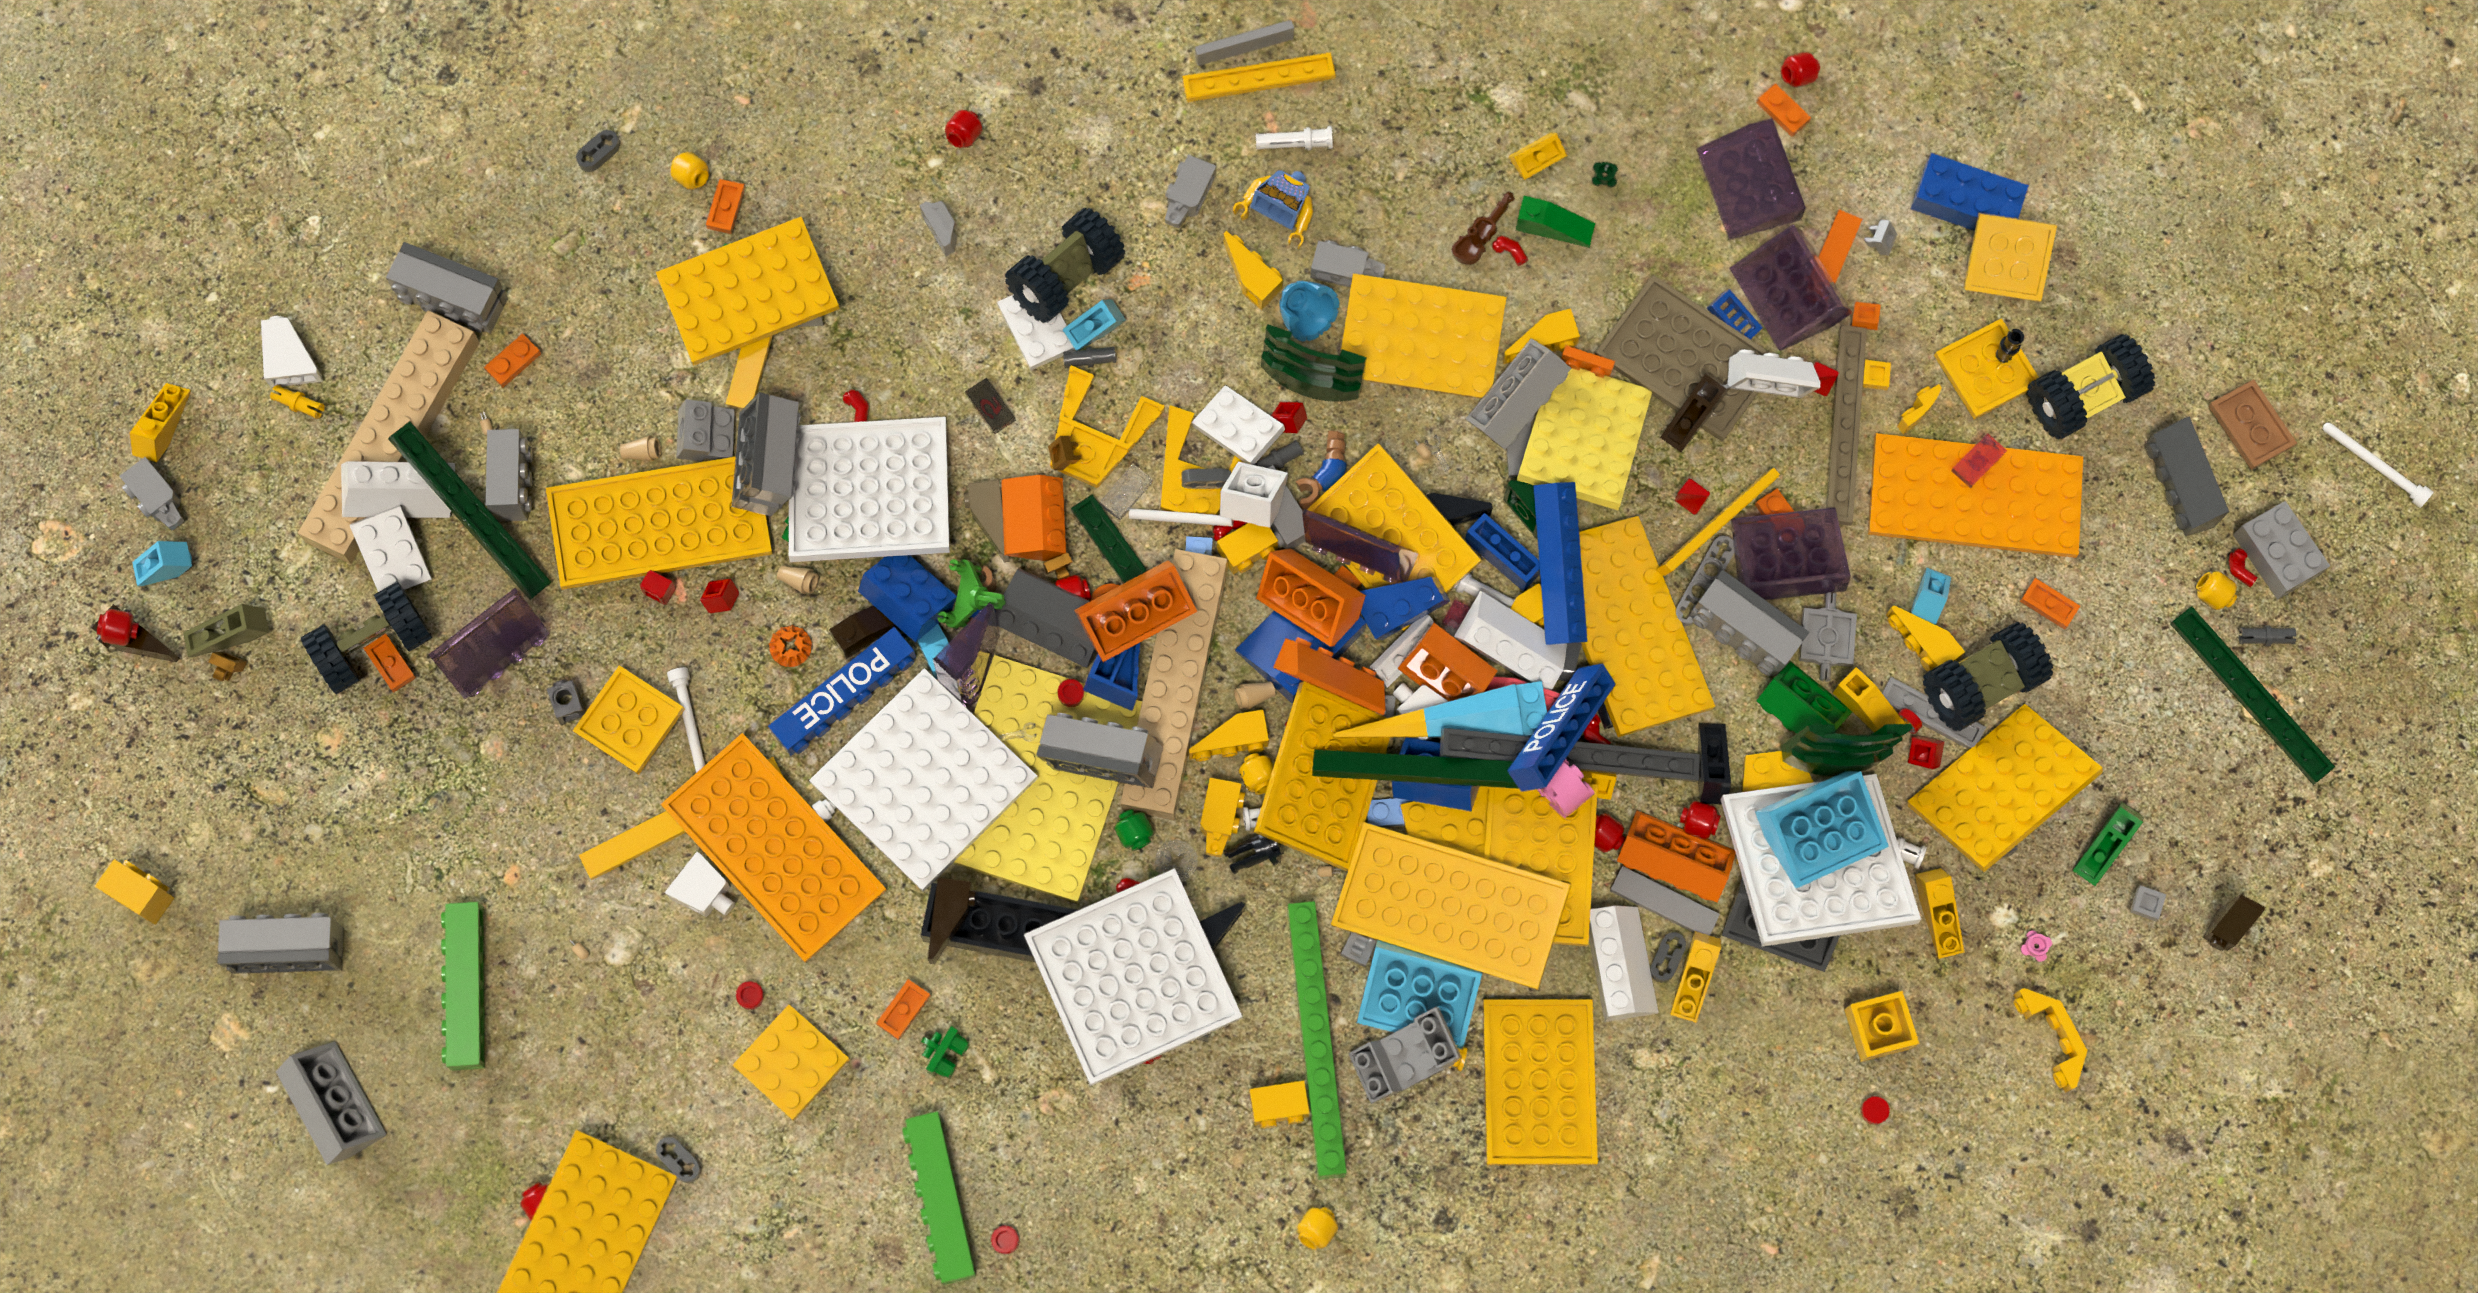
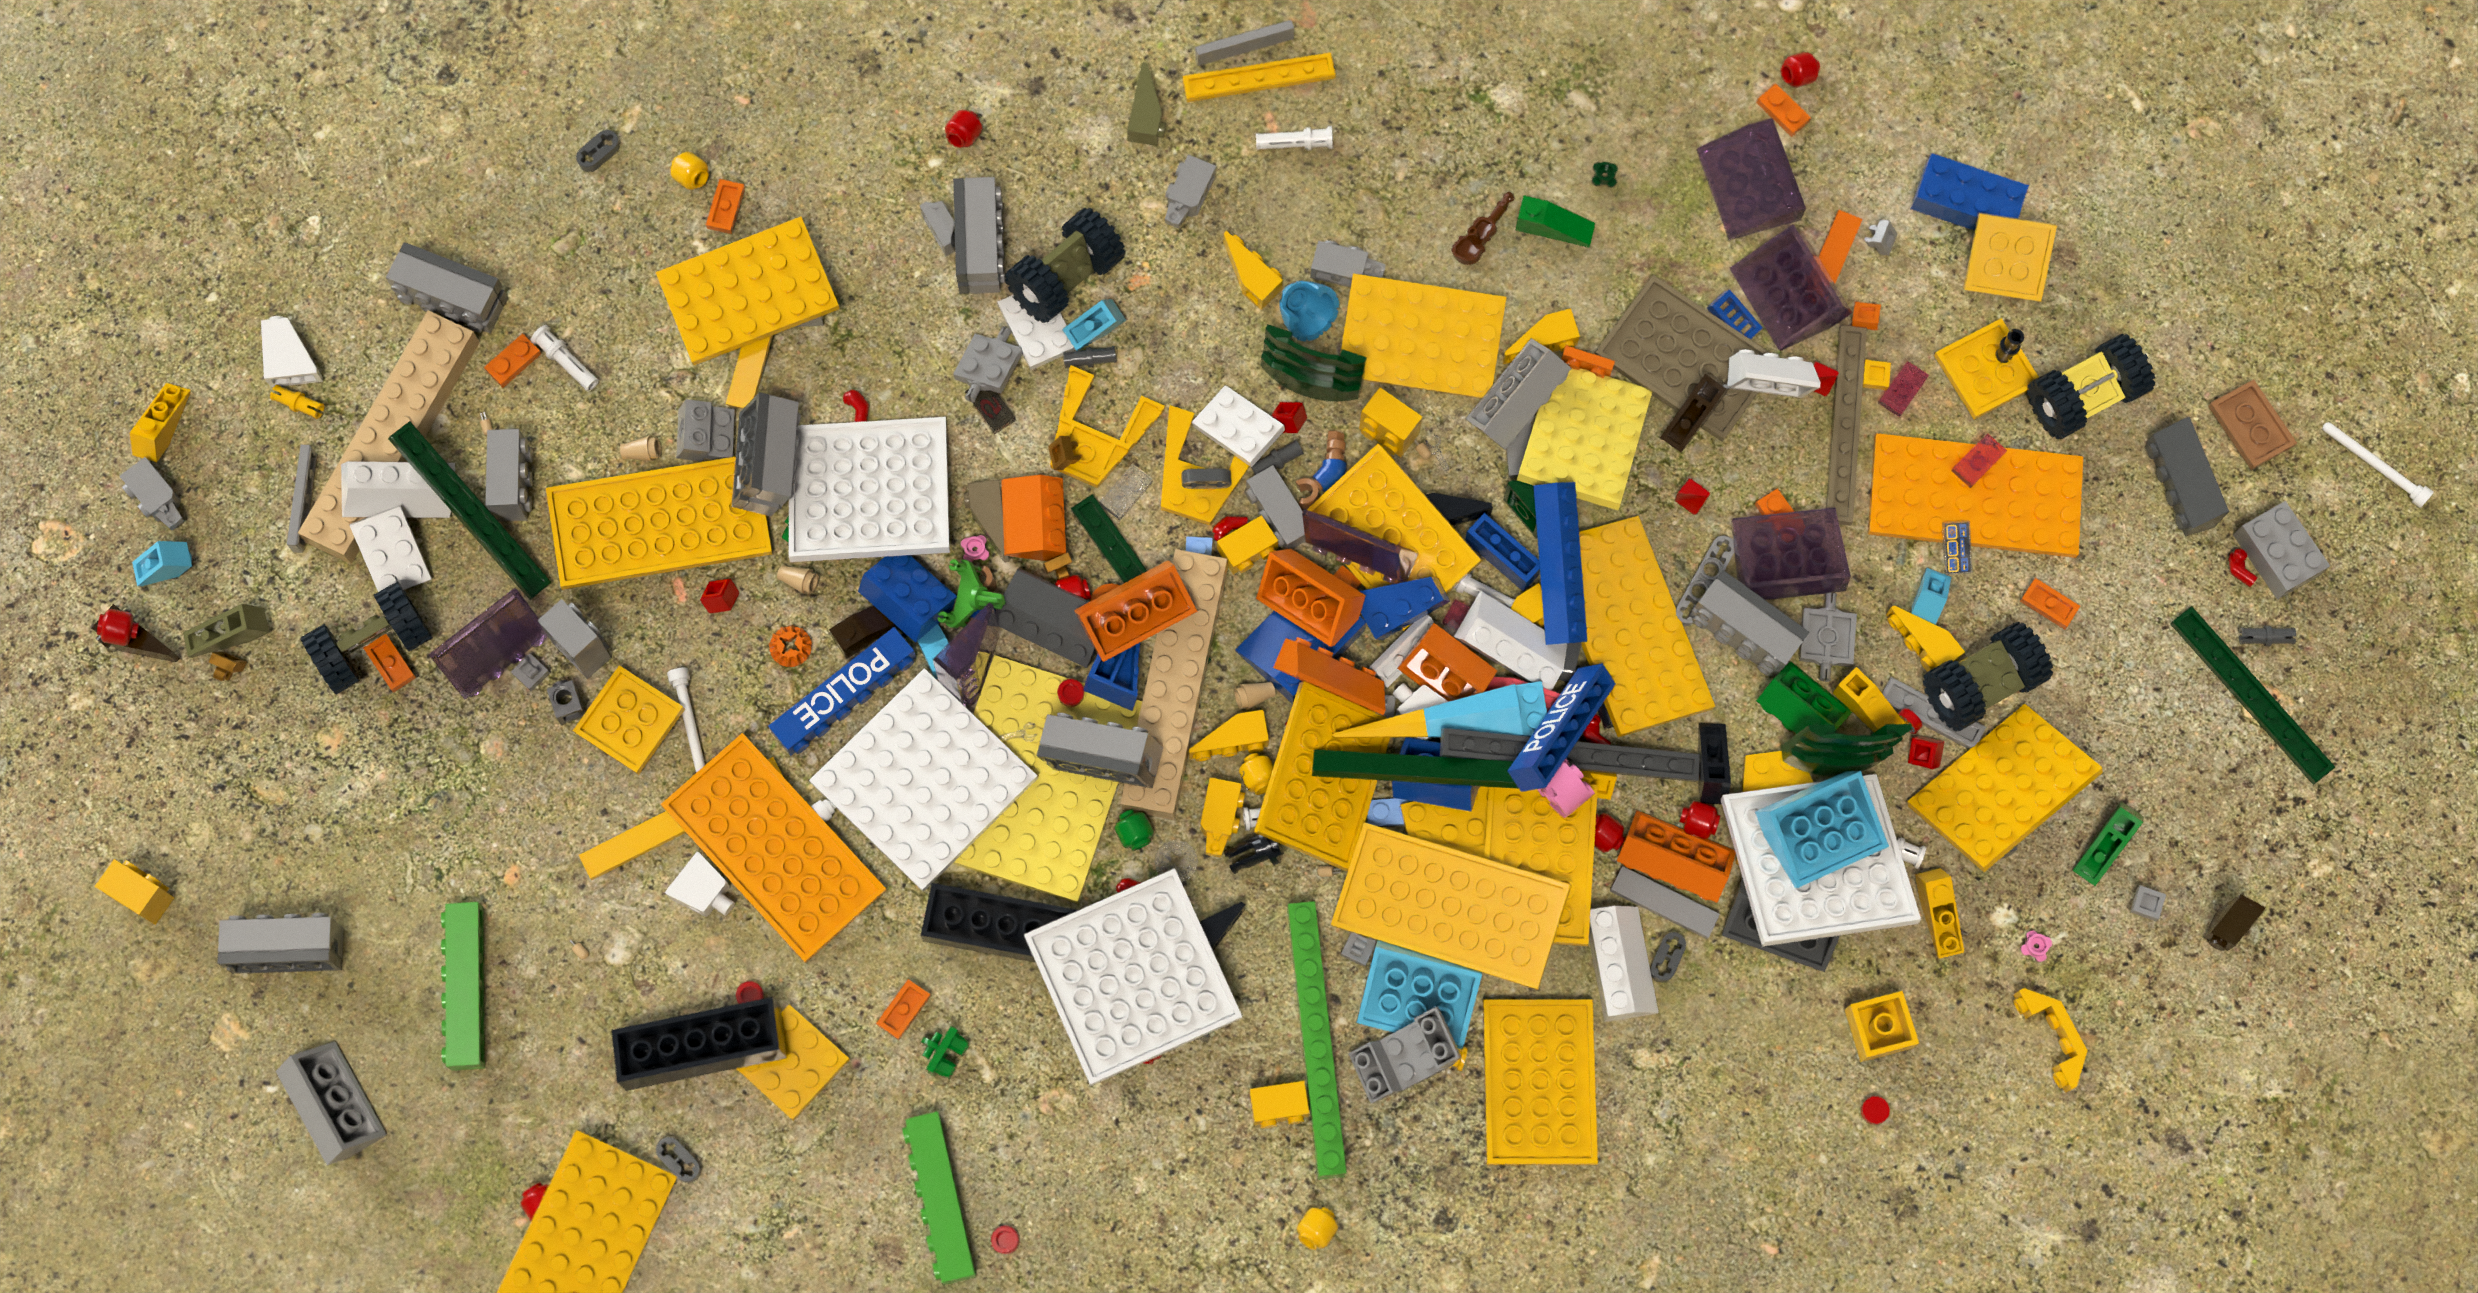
(301, 496): none -> light grey tile
(530, 672): none -> light grey tile
(556, 350): none -> white pin
(575, 637): none -> light grey brick
(657, 587): red slope -> none
(698, 1044): none -> black brick
(950, 910): dark brown slope -> none
(975, 541): none -> bright pink plate
(978, 235): none -> light grey piece
(987, 363): none -> light grey plate
(1146, 115): none -> olive slope
(1180, 517): white bar -> none
(1253, 494): white slope -> none
(1282, 200): torso -> none
(1390, 423): none -> yellow brick
(1512, 246): red arm -> none
(1538, 155): yellow slope -> none
(1696, 976): yellow slope -> none
(1718, 522): yellow tile -> none
(1903, 389): none -> clear pink plate
(1921, 406): yellow slope -> none
(1957, 547): none -> tile
(2216, 590): yellow head -> none

